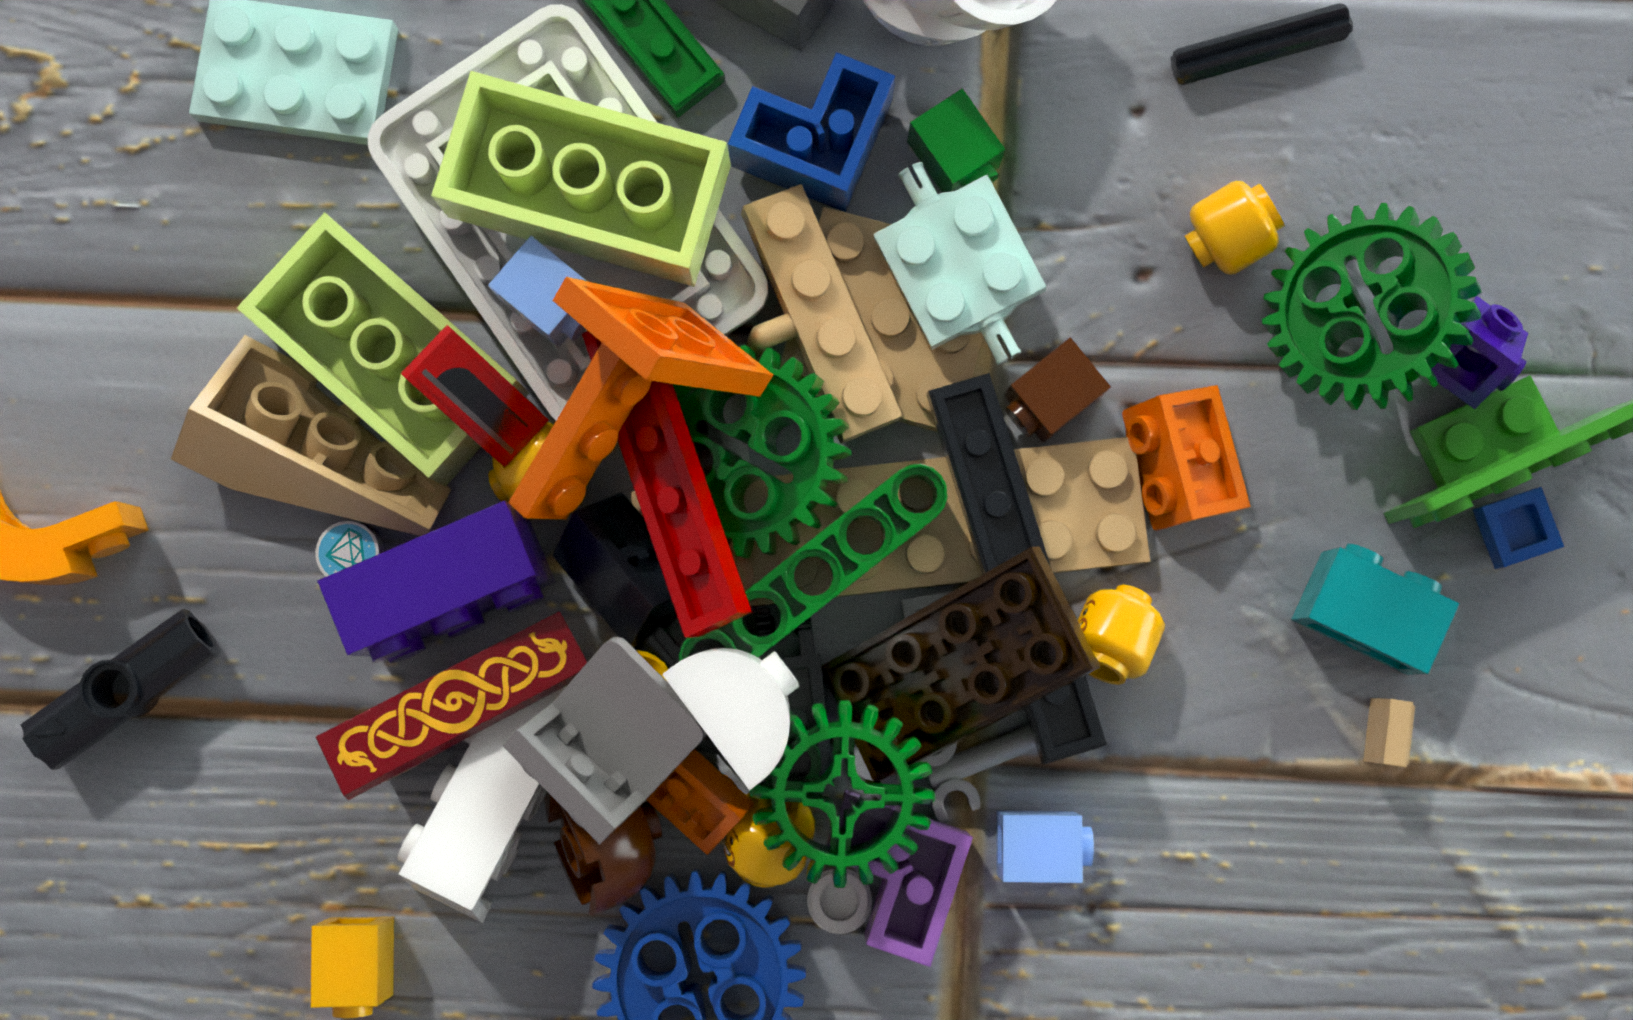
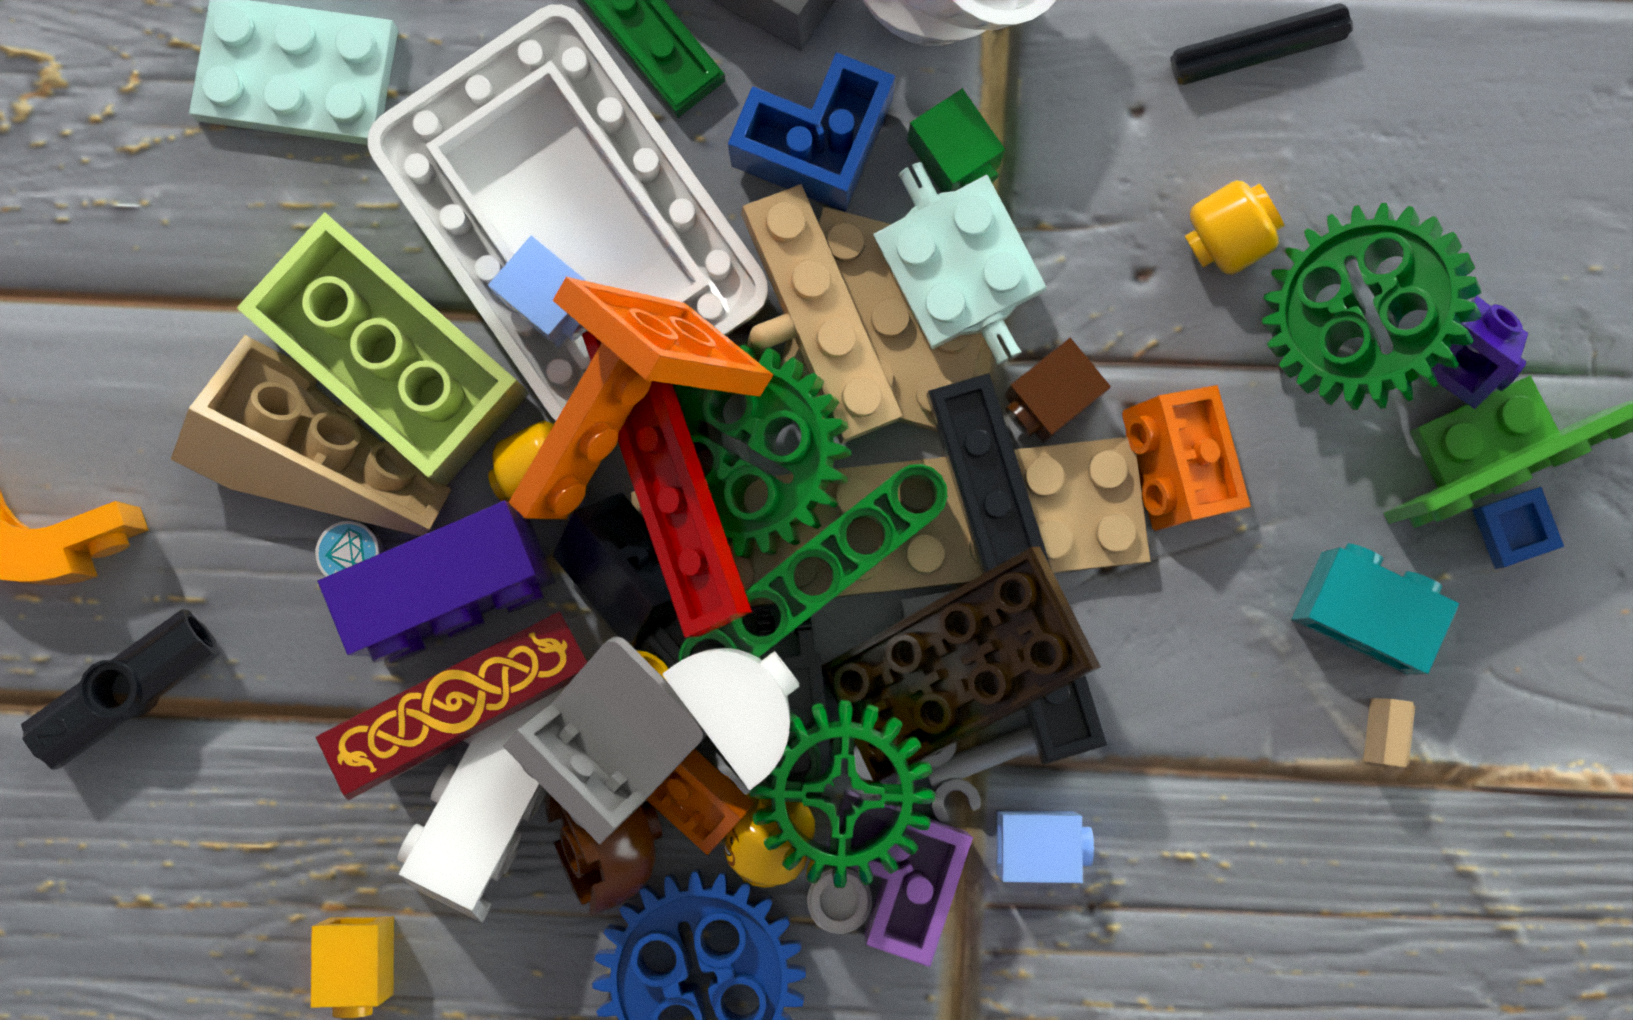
(475, 396): red slope -> none
(582, 178): yellowish green brick -> none
(1121, 632): yellow head -> none

